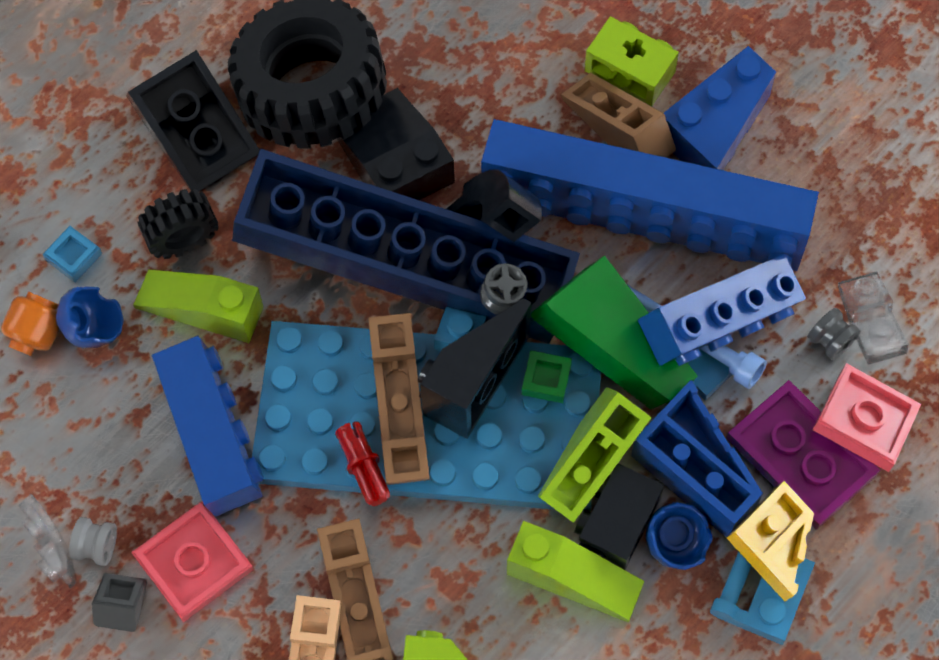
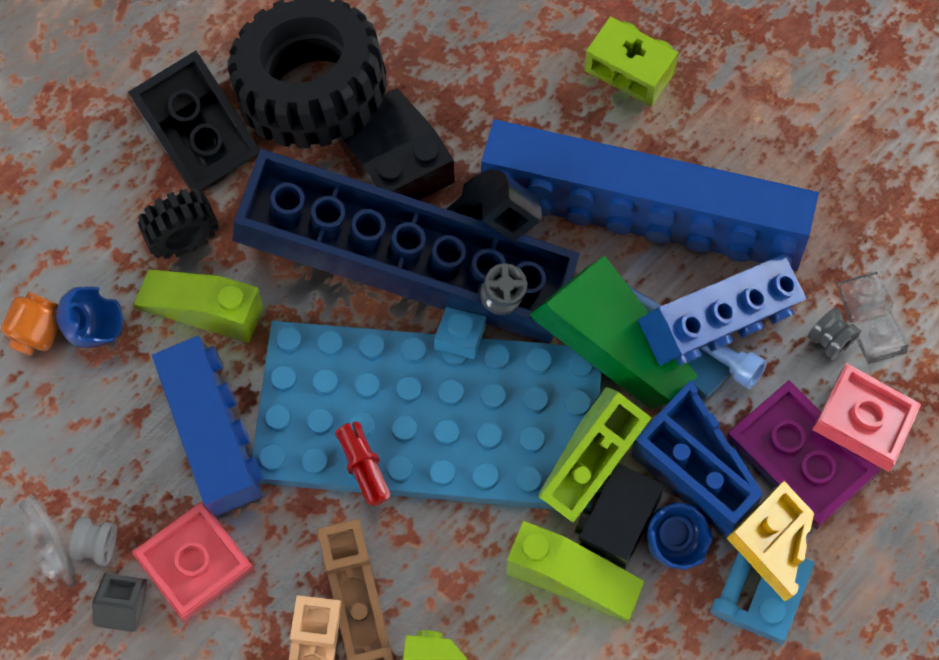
(72, 254): dark azure tile -> none
(398, 399): medium nougat slope -> none
(472, 368): black slope -> none
(546, 376): green plate -> none
(620, 117): medium nougat slope -> none
(720, 110): blue wedge -> none

